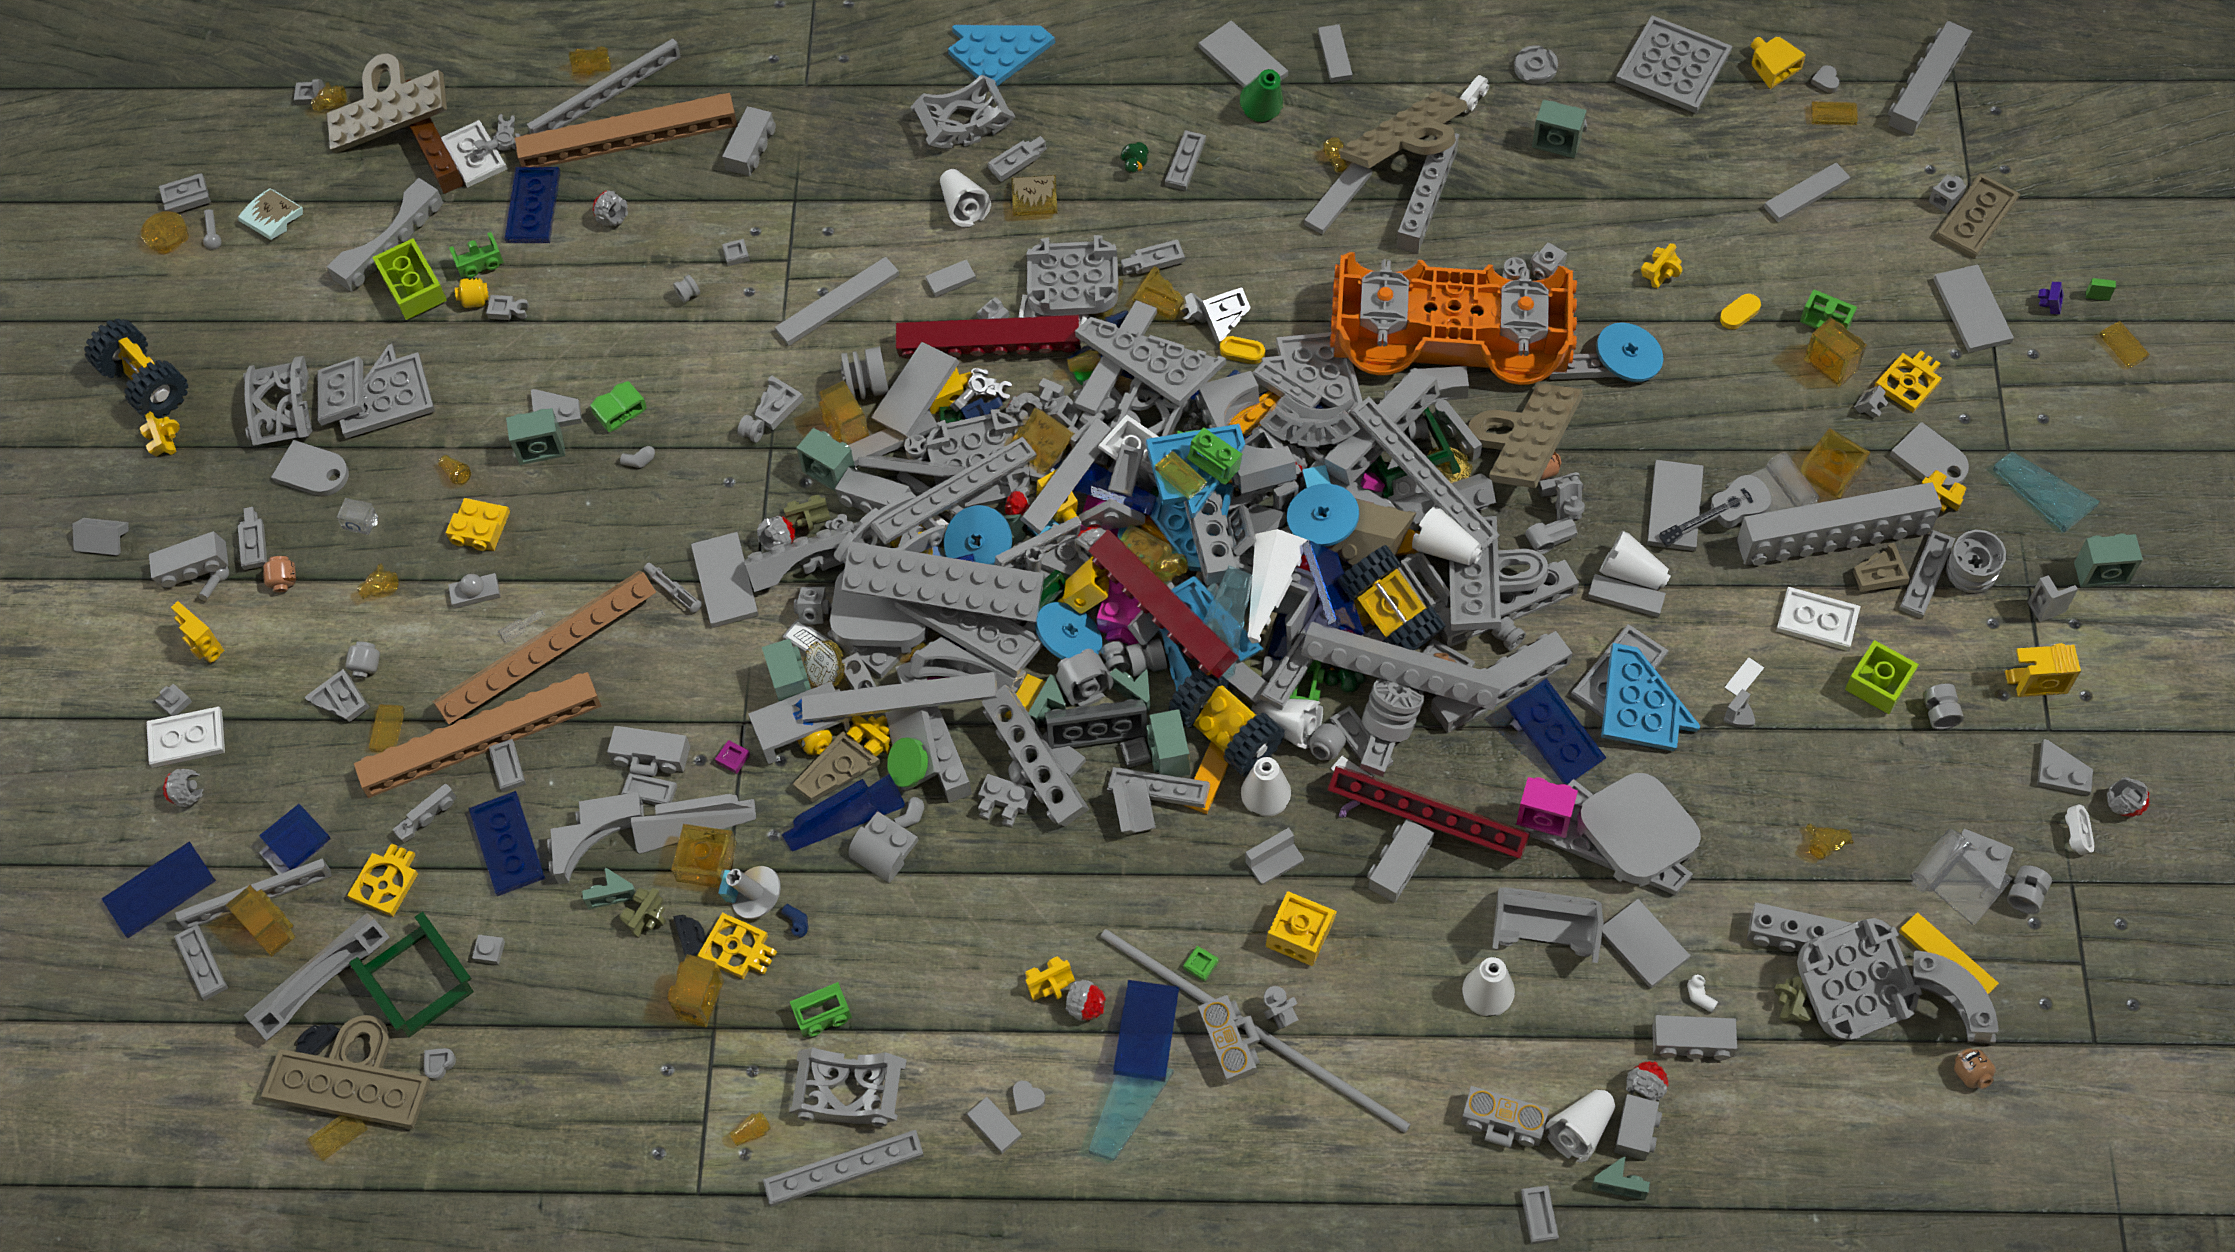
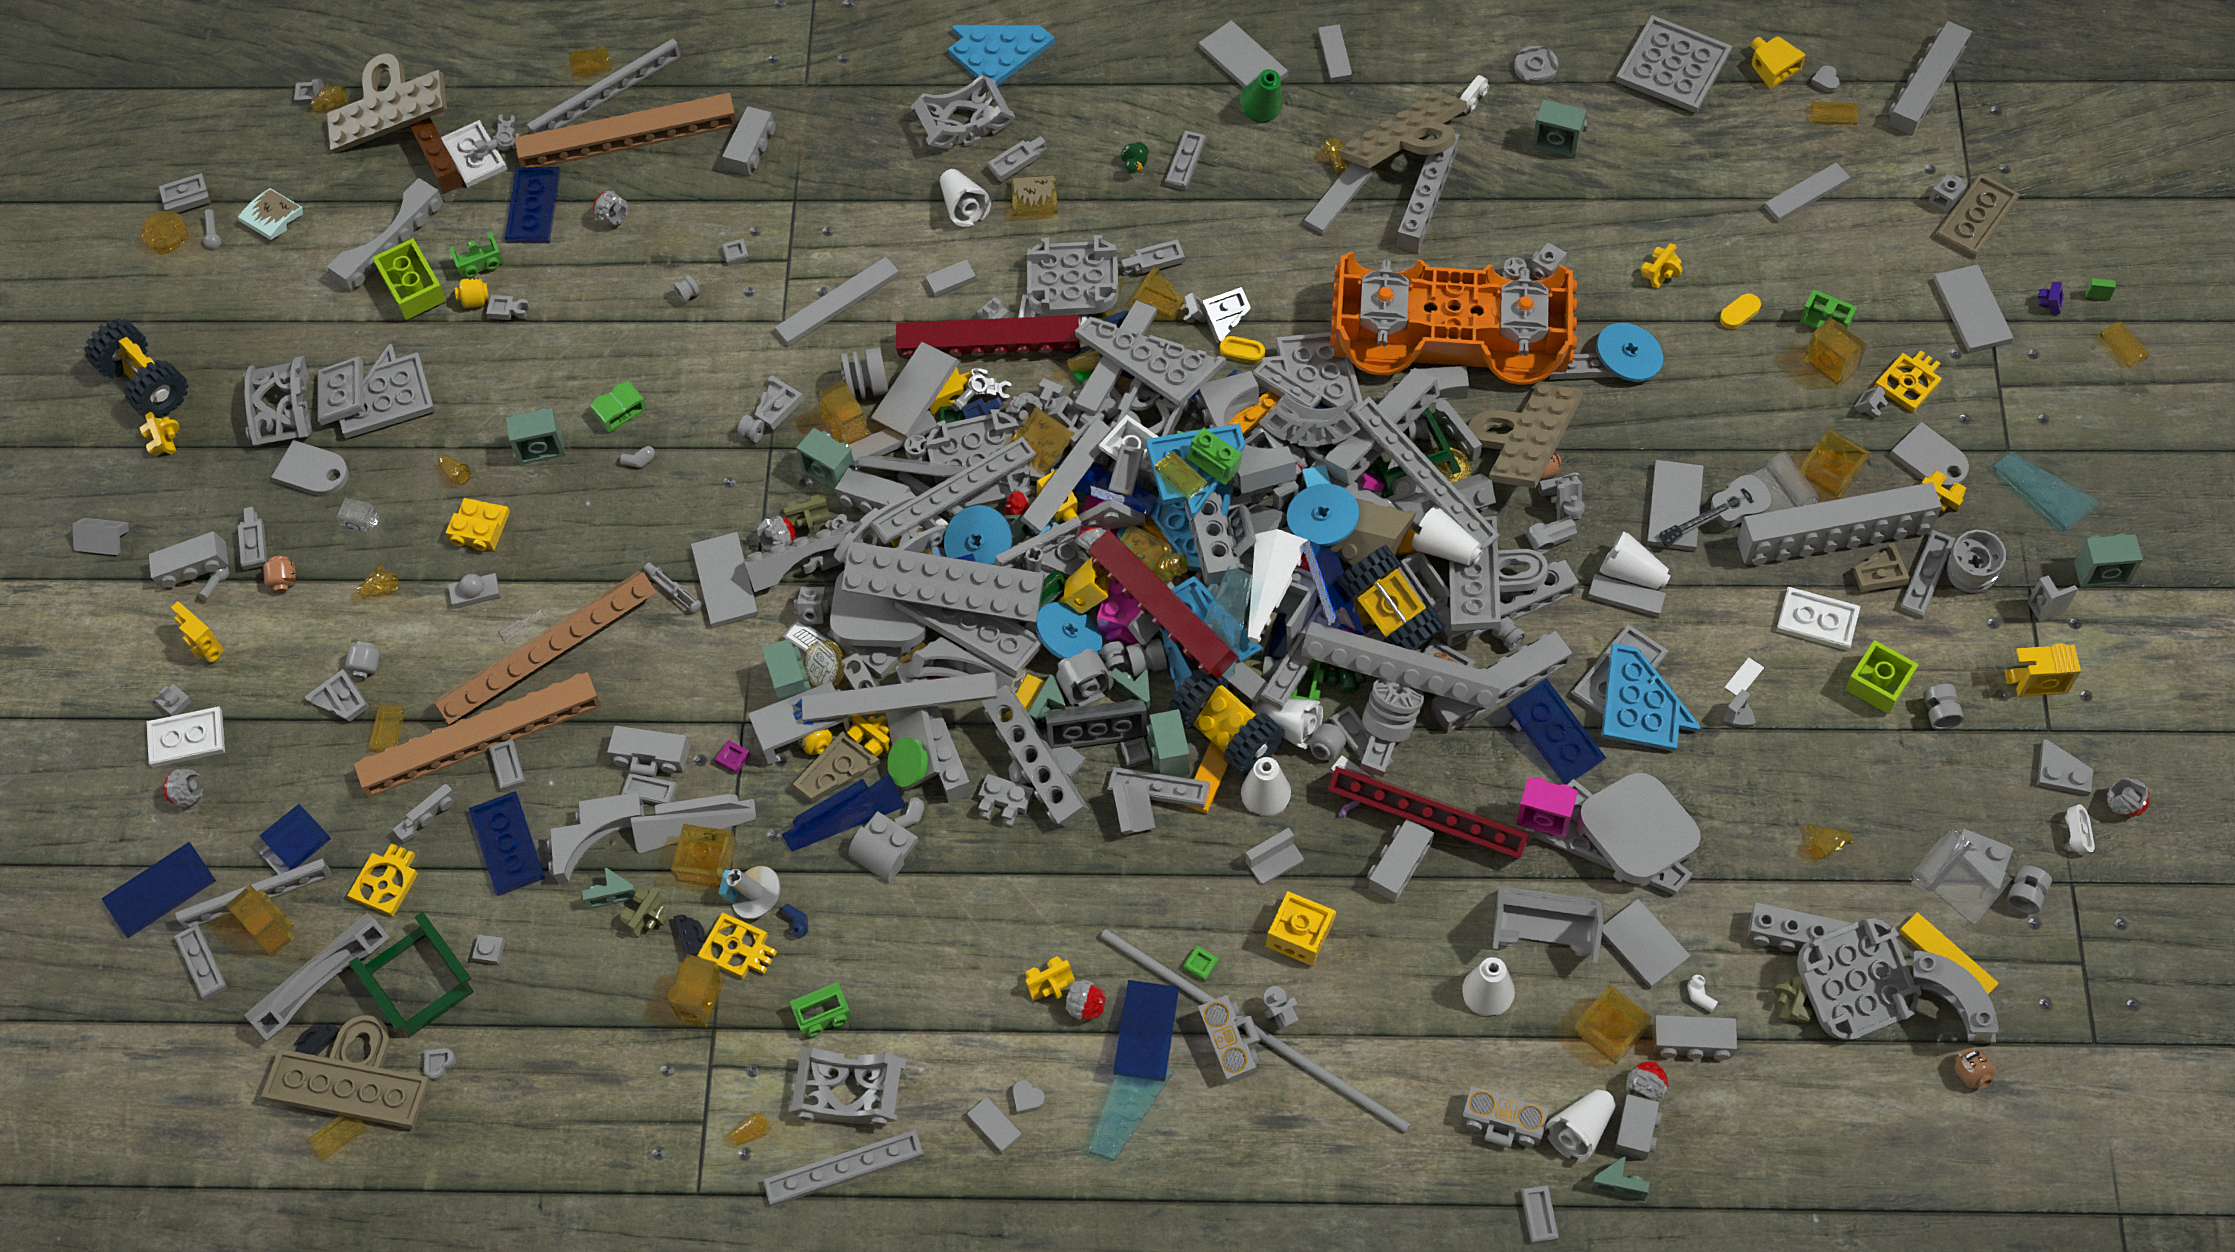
(565, 408): light grey wing -> none
(1613, 1024): none -> clear yellow brick

